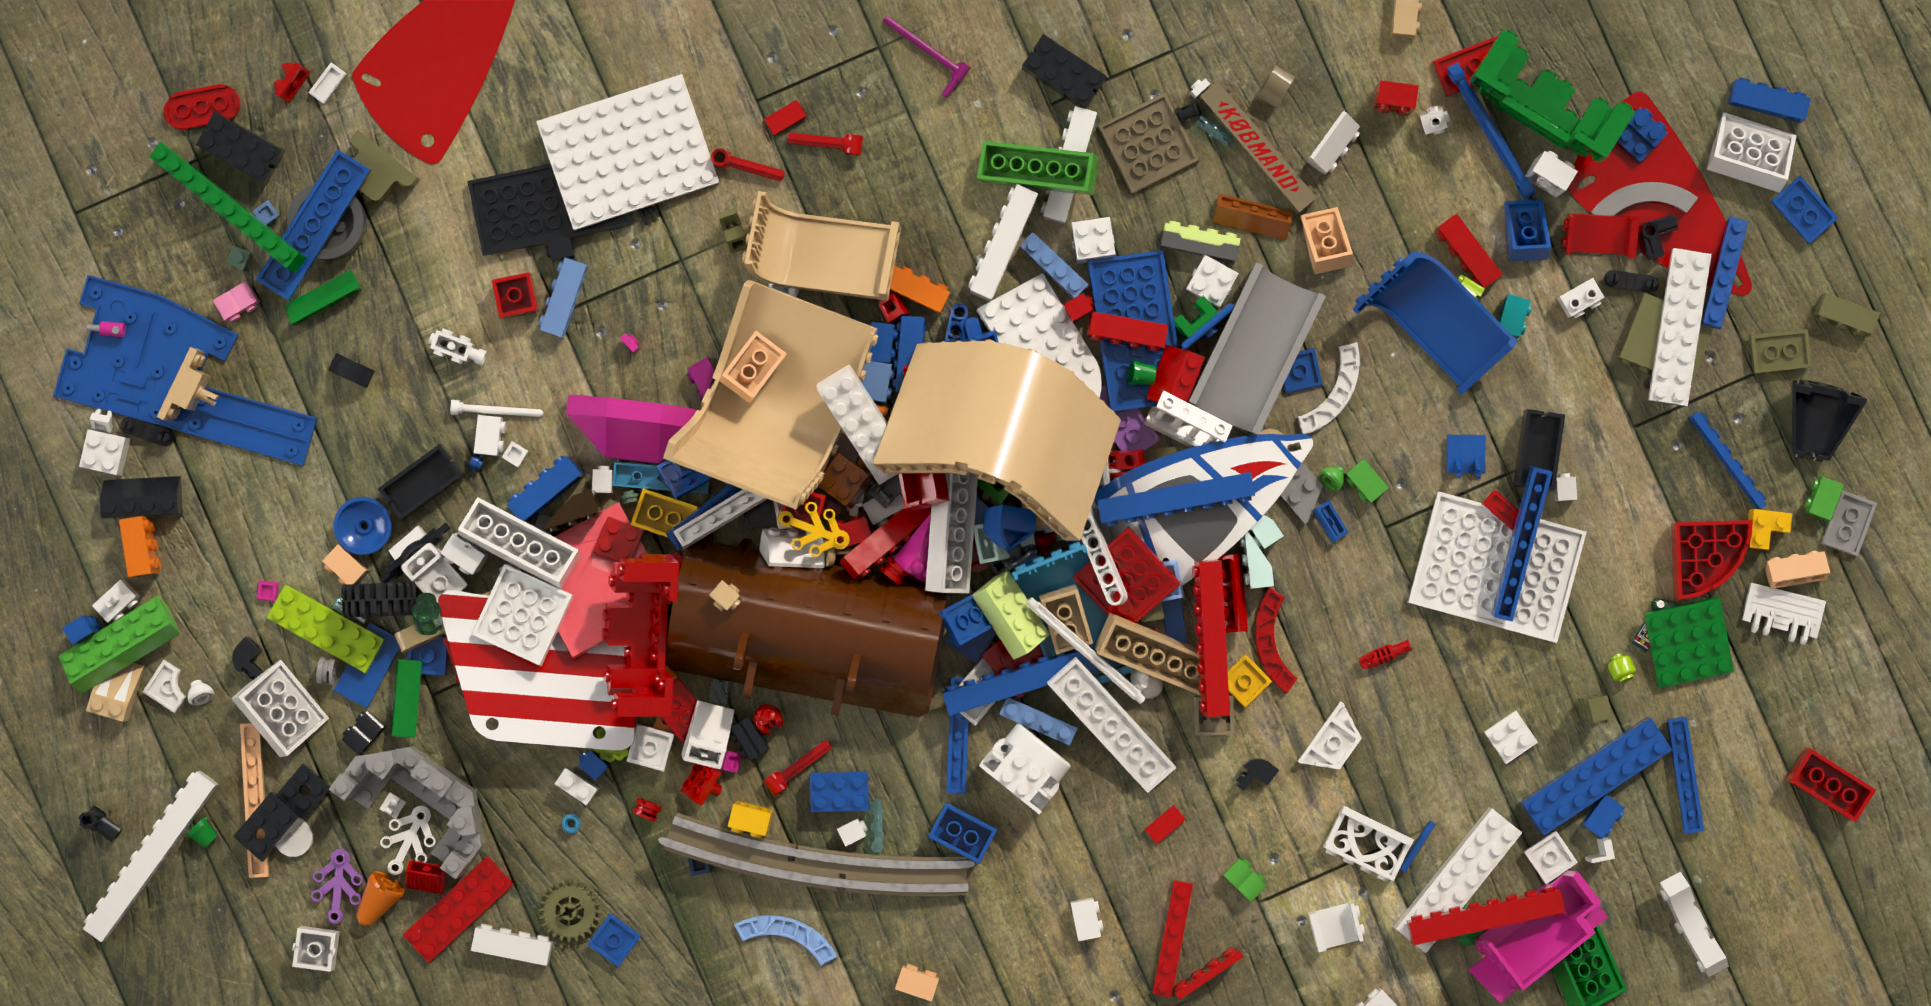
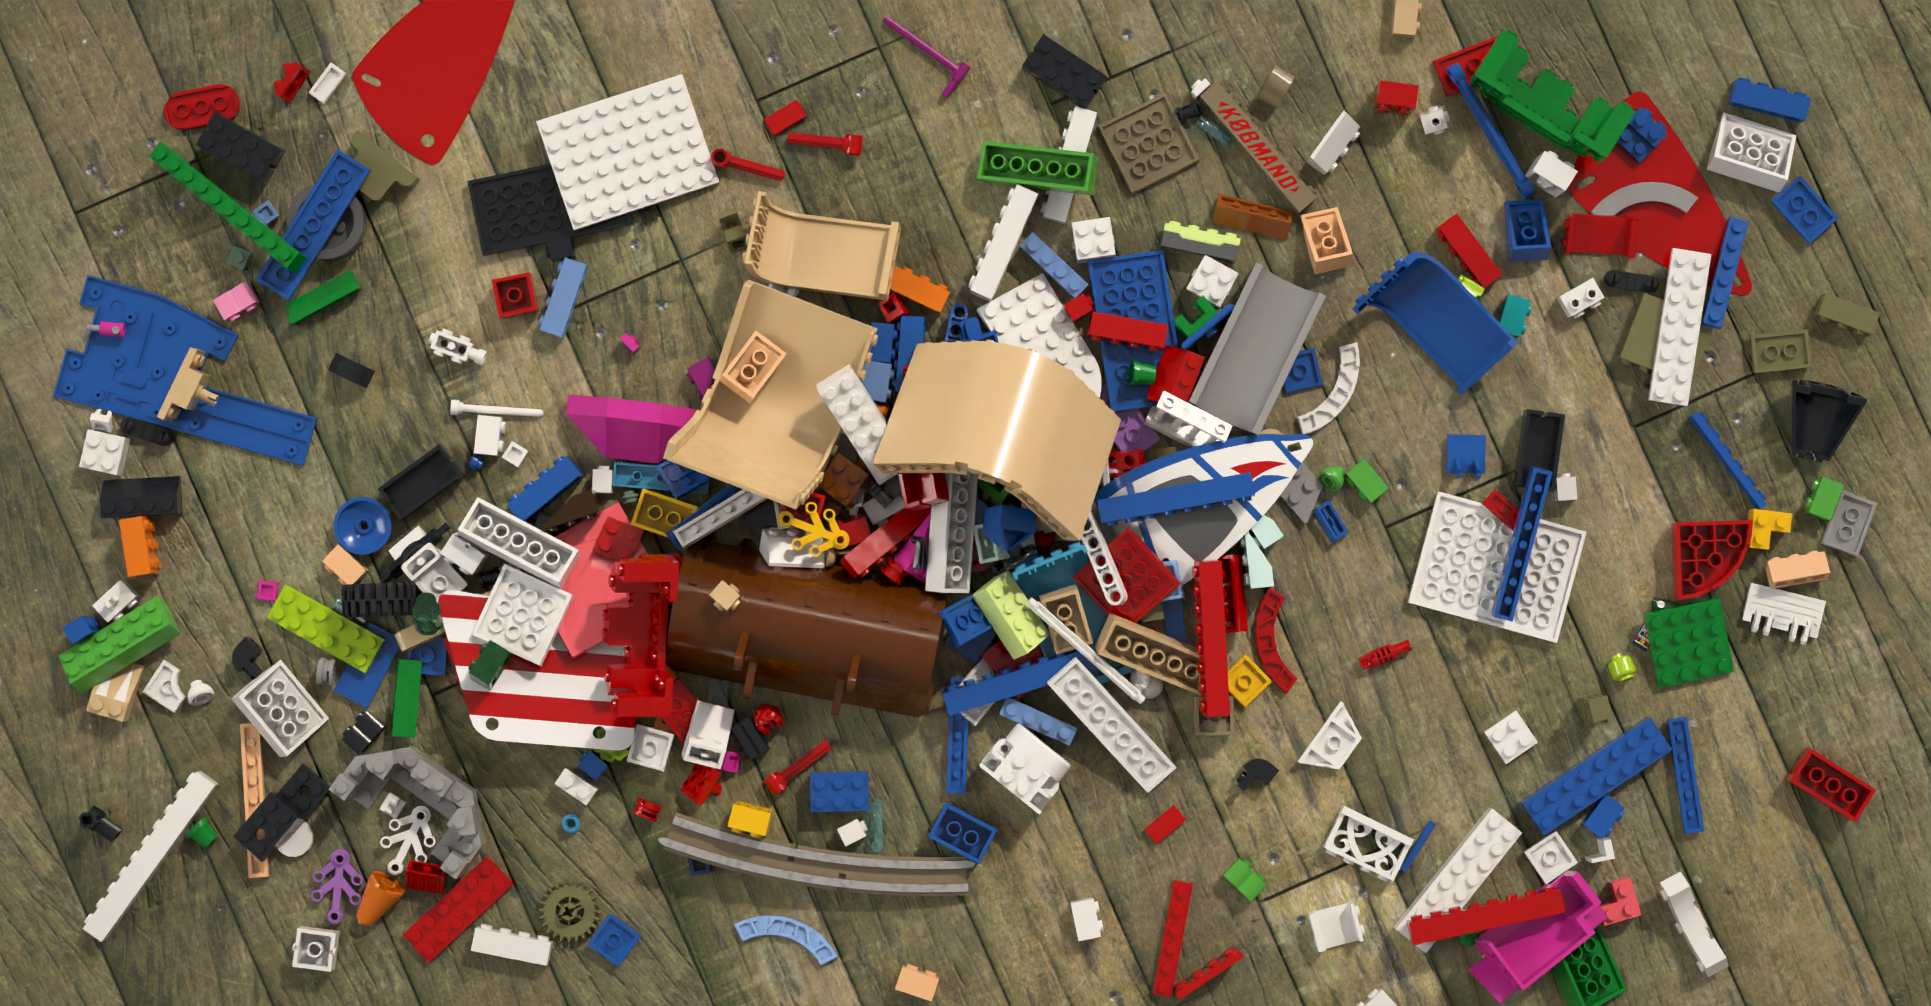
(489, 577): none -> black bush
(489, 665): none -> dark green brick
(921, 553): none -> black piece
(1623, 904): none -> coral brick
(1652, 242): black piece -> none

